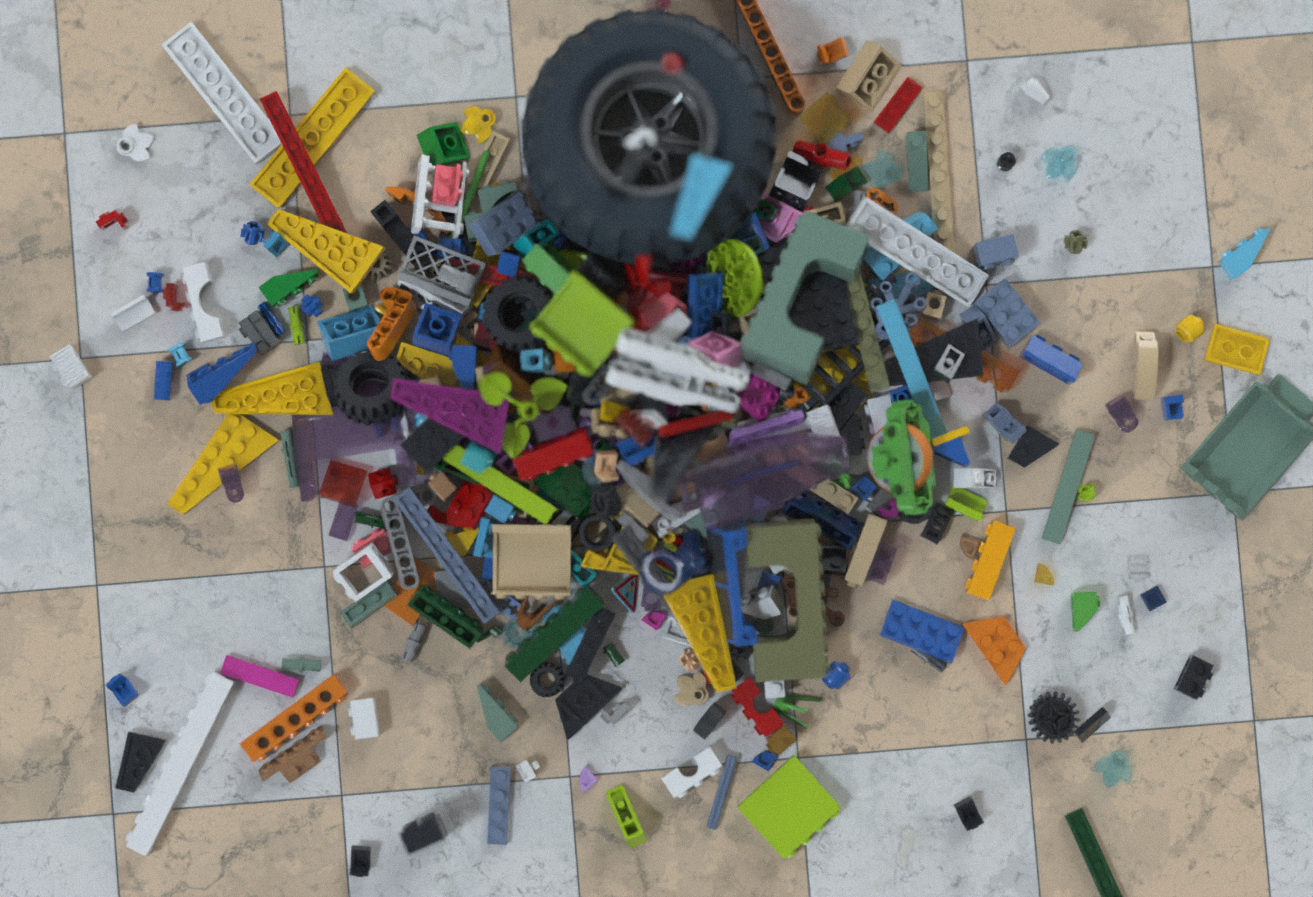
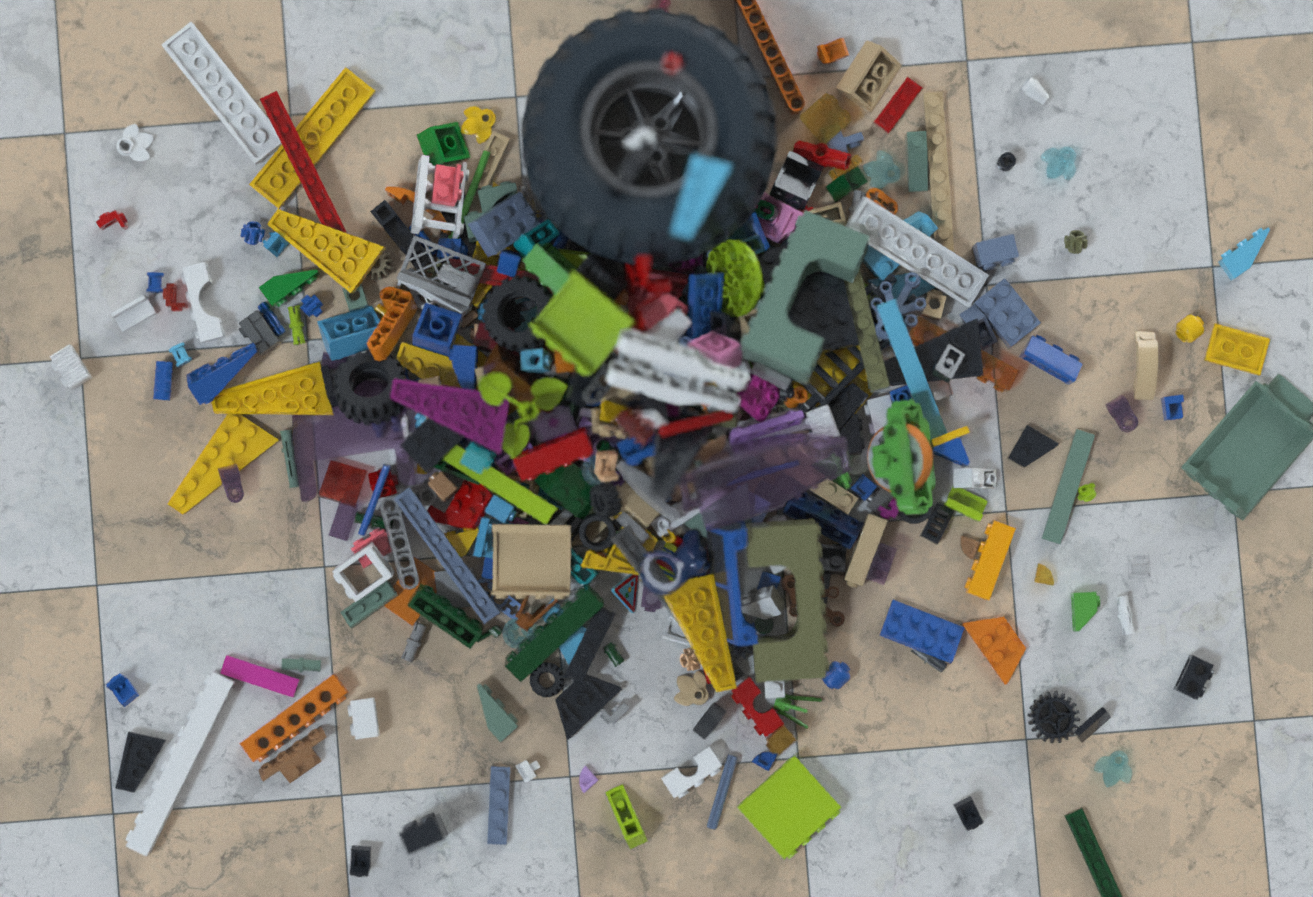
(374, 499): none -> blue bar
(654, 619): dark pink tile -> none
(1004, 423): sand blue brick -> none
(1153, 598): dark blue tile -> none

